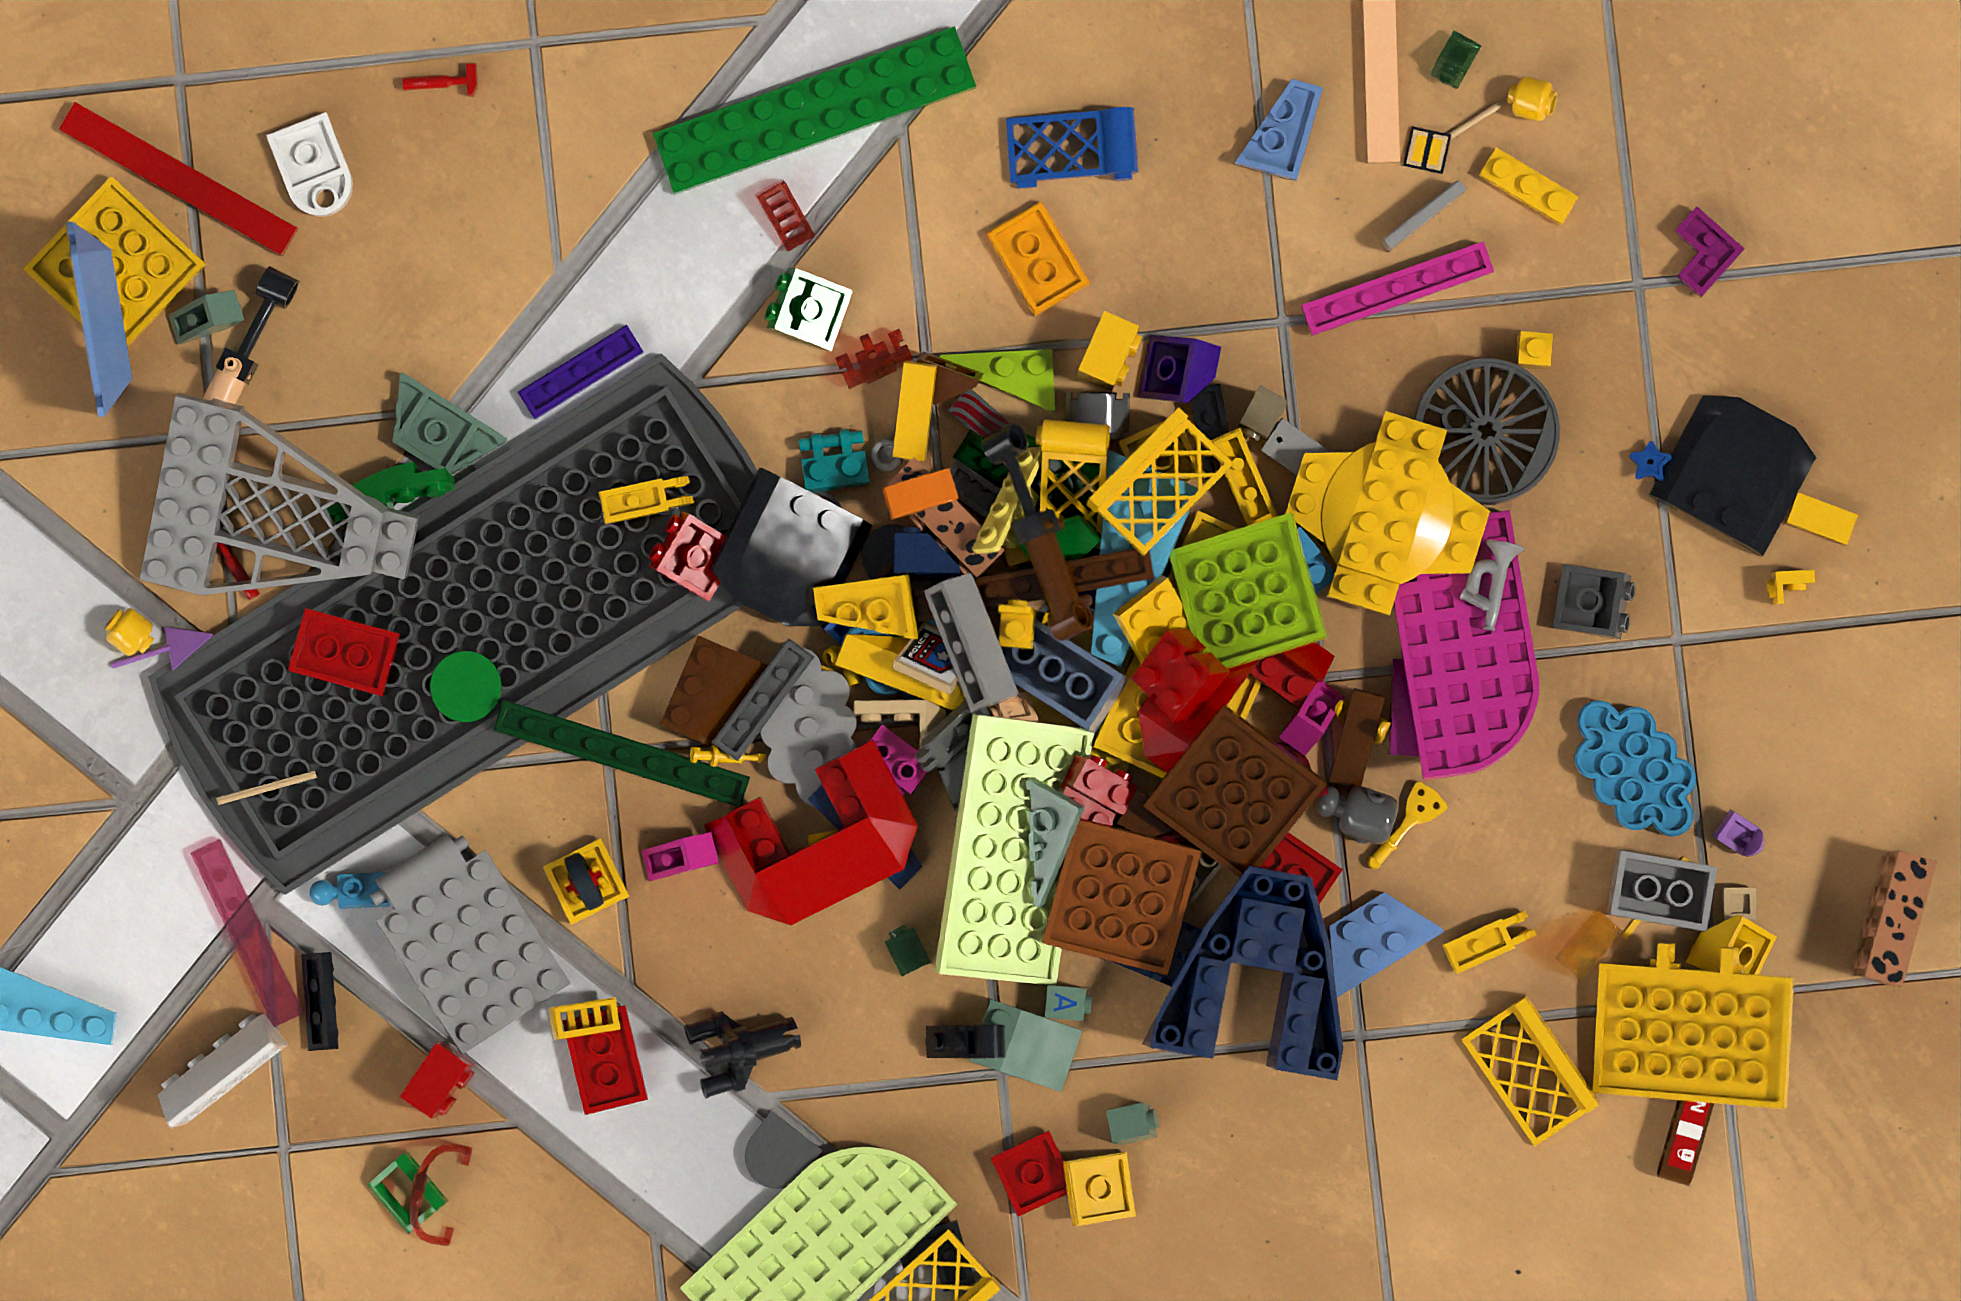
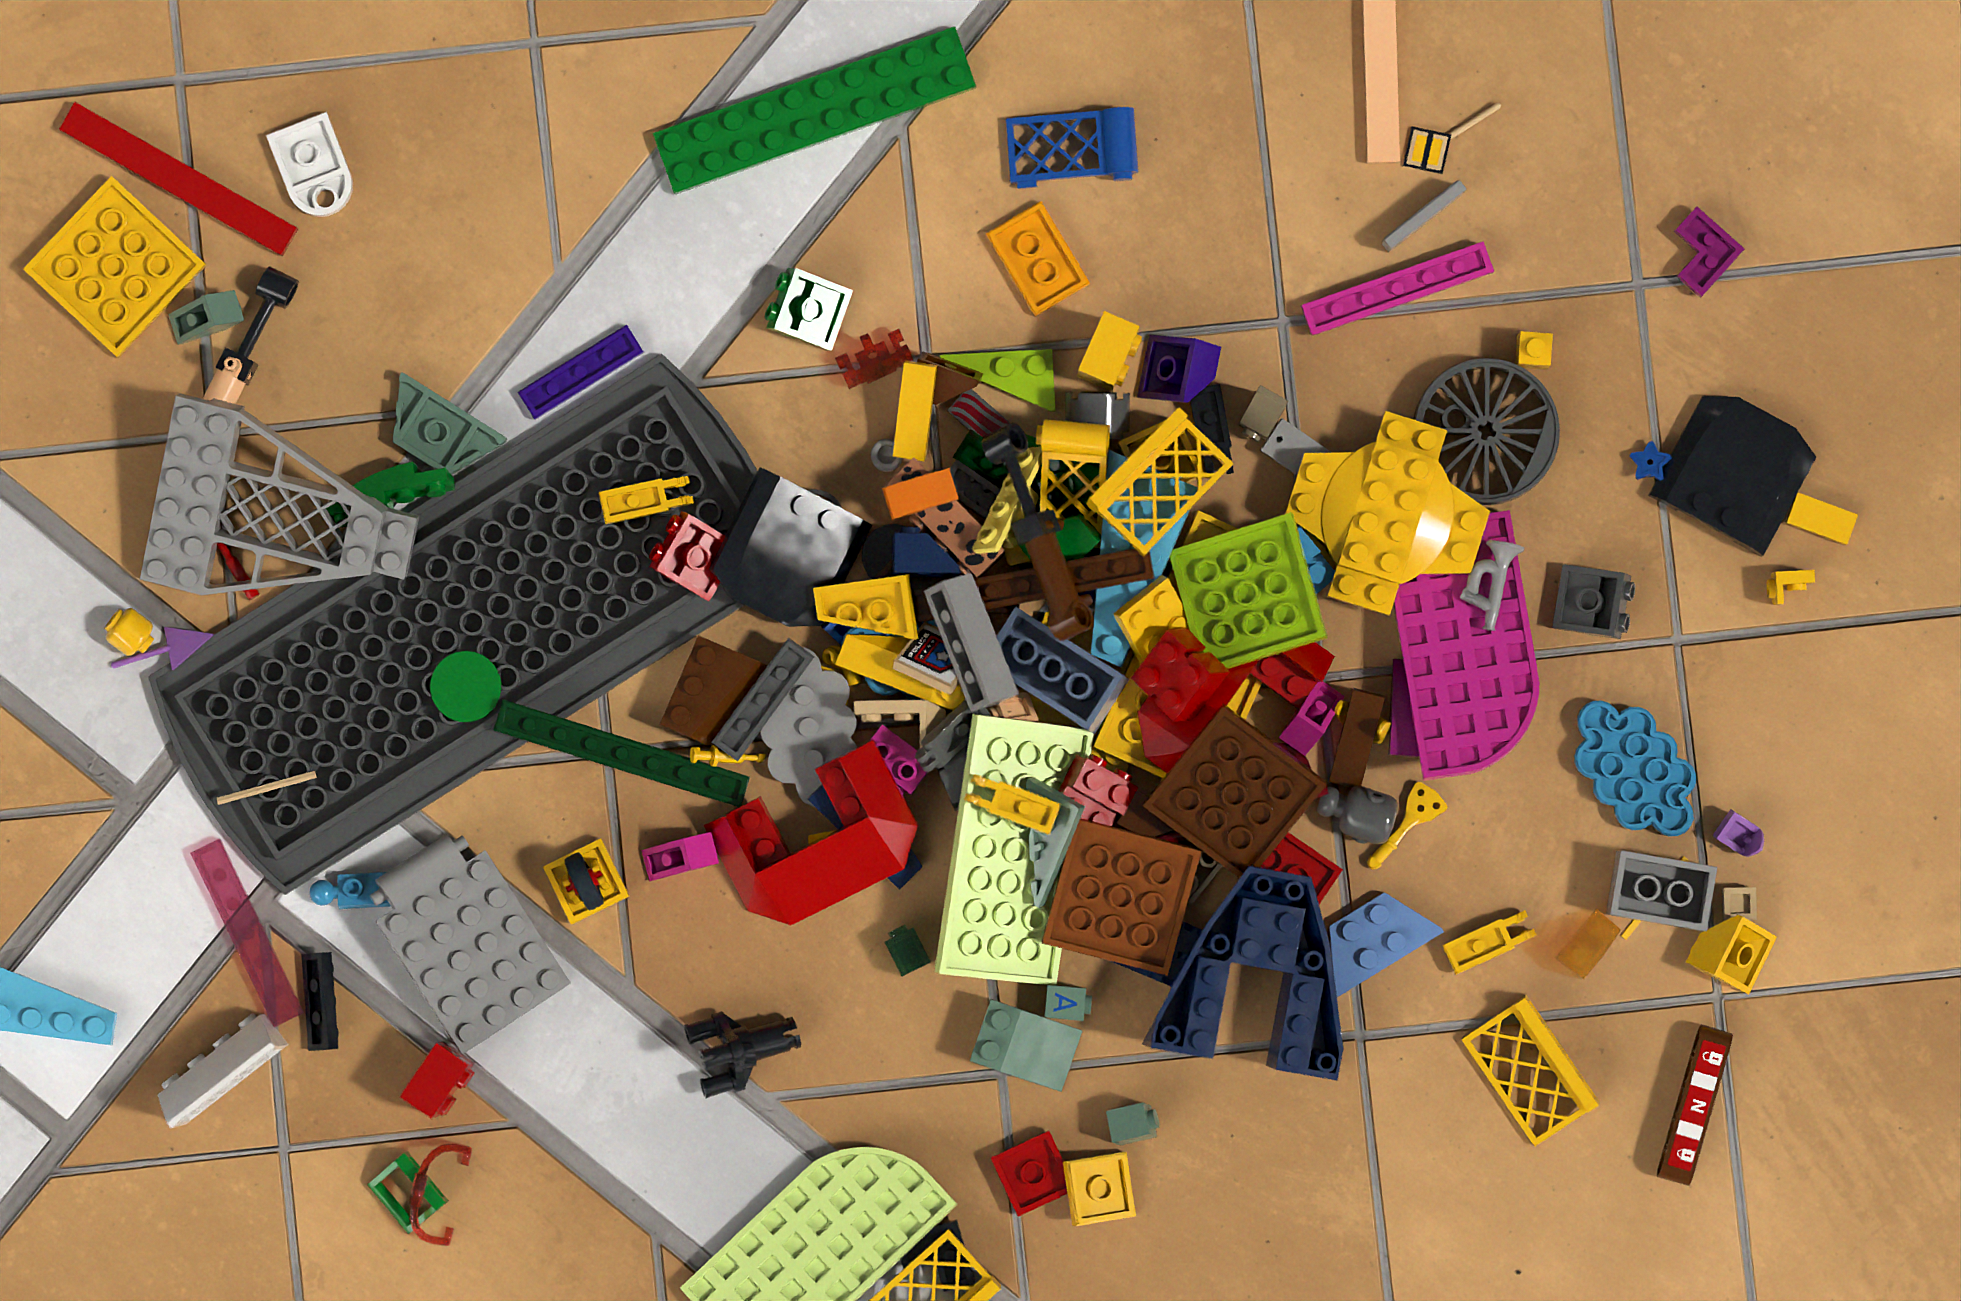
(100, 317): medium blue slope -> none
(344, 652): red plate -> none
(444, 81): red piece -> none
(556, 1023): yellow slope -> none
(607, 1065): red plate -> none
(768, 192): clear red slope -> none
(778, 1153): dark grey tile -> none
(834, 471): teal plate -> none
(965, 1041): black plate -> none
(1016, 805): none -> yellow hinge
(1017, 625): yellow bracket -> none
(1245, 478): yellow slope -> none
(1284, 133): medium blue wing -> none
(1455, 60): clear green bracket -> none
(1528, 186): yellow plate -> none
(1532, 98): yellow head -> none
(1693, 1032): yellow hinge -> none
(1894, 918): nougat brick -> none

